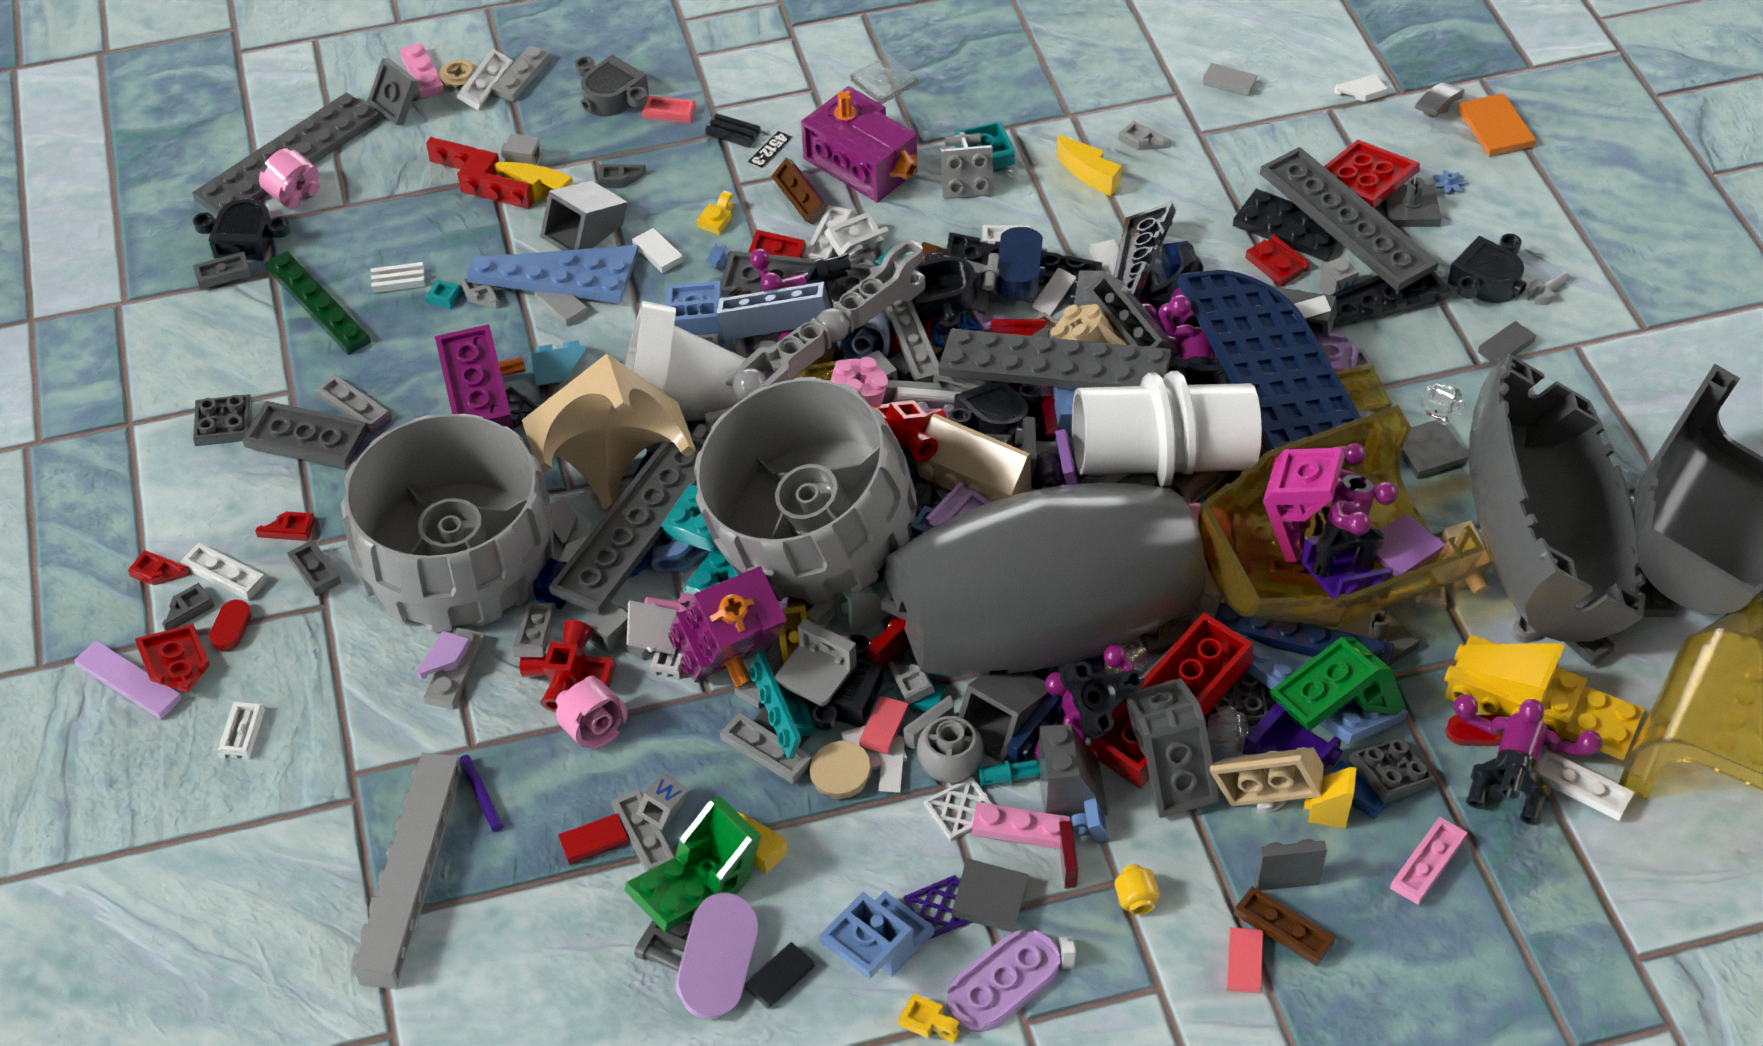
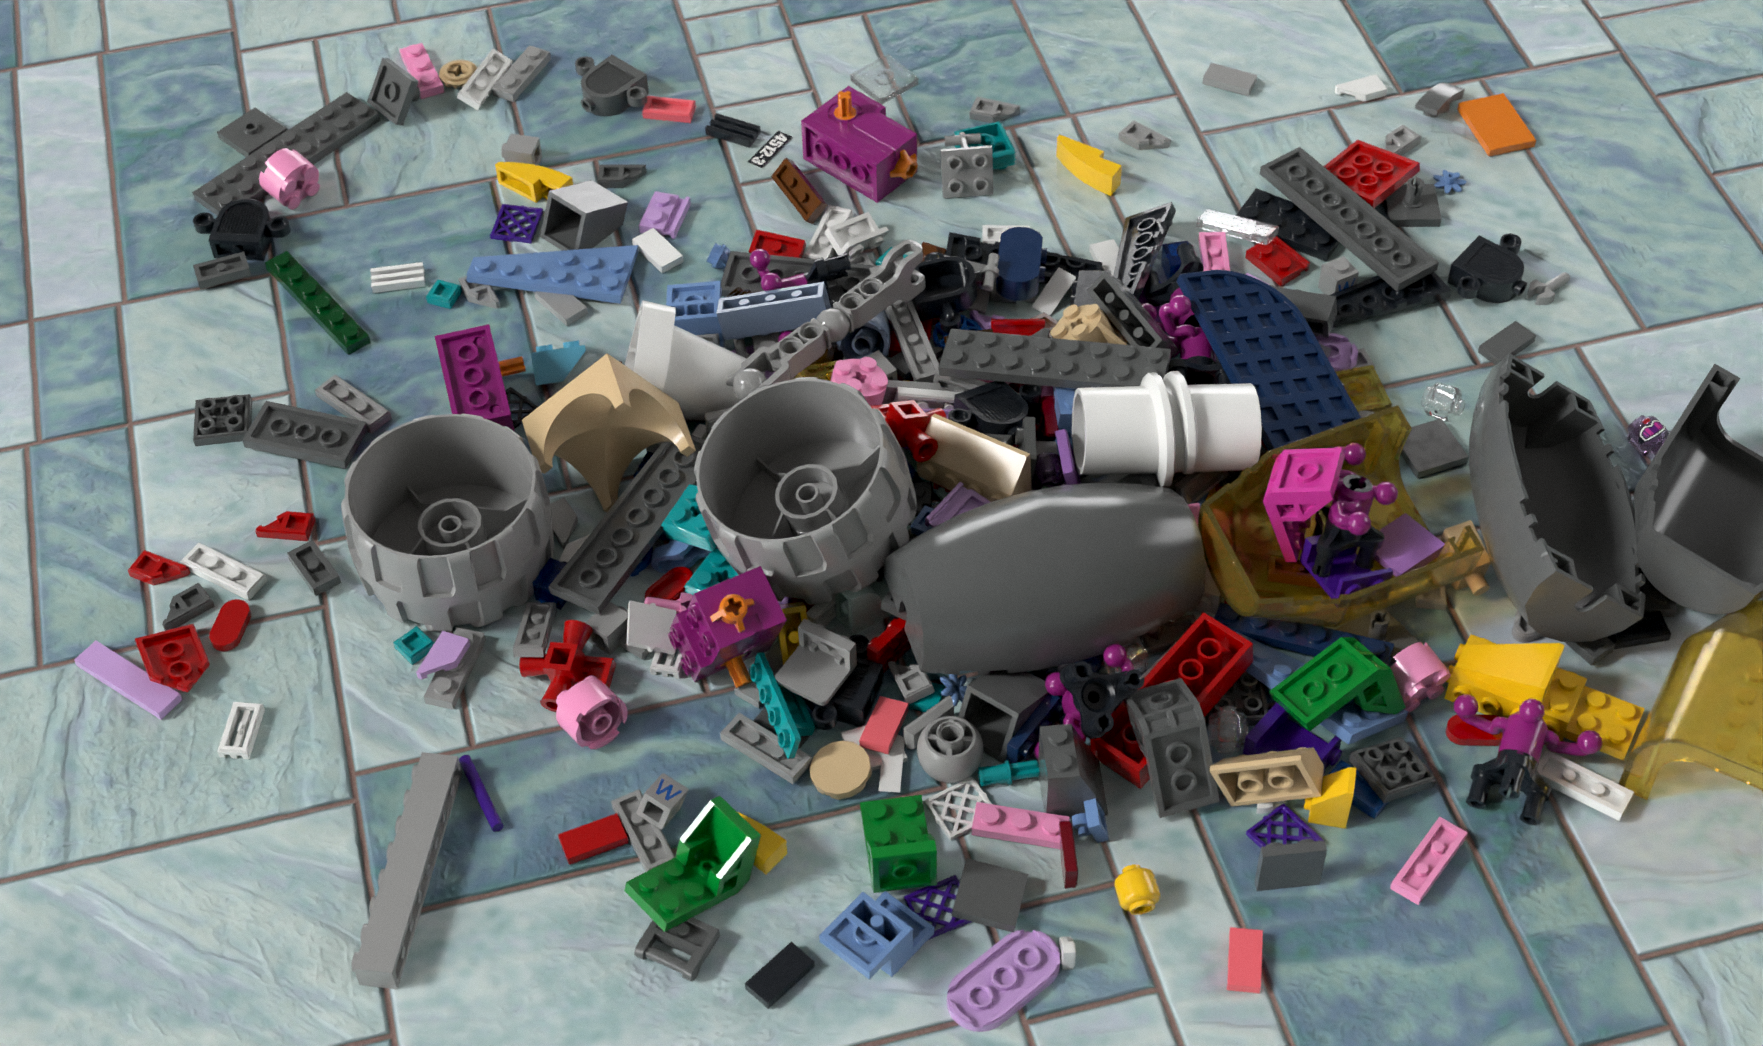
(251, 132): none -> dark grey plate
(414, 645): none -> teal tile
(478, 172): red bracket -> none
(495, 233): none -> dark purple window
(665, 214): none -> lavender plate
(670, 584): none -> red tile
(717, 217): yellow plate -> none
(717, 955): lavender tile -> none
(898, 844): none -> green bracket
(926, 1016): yellow plate -> none
(954, 687): none -> medium blue plant
(992, 110): none -> light grey tile
(1213, 251): none -> bright pink plate
(1237, 226): none -> clear tile
(1267, 821): none -> dark purple window
(1284, 926): reddish brown plate -> none
(1313, 306): white sticker -> none
(1401, 140): none -> light grey tile
(1419, 674): none -> bright pink brick
(1647, 435): none -> clear purple head
(1647, 630): none -> black tile

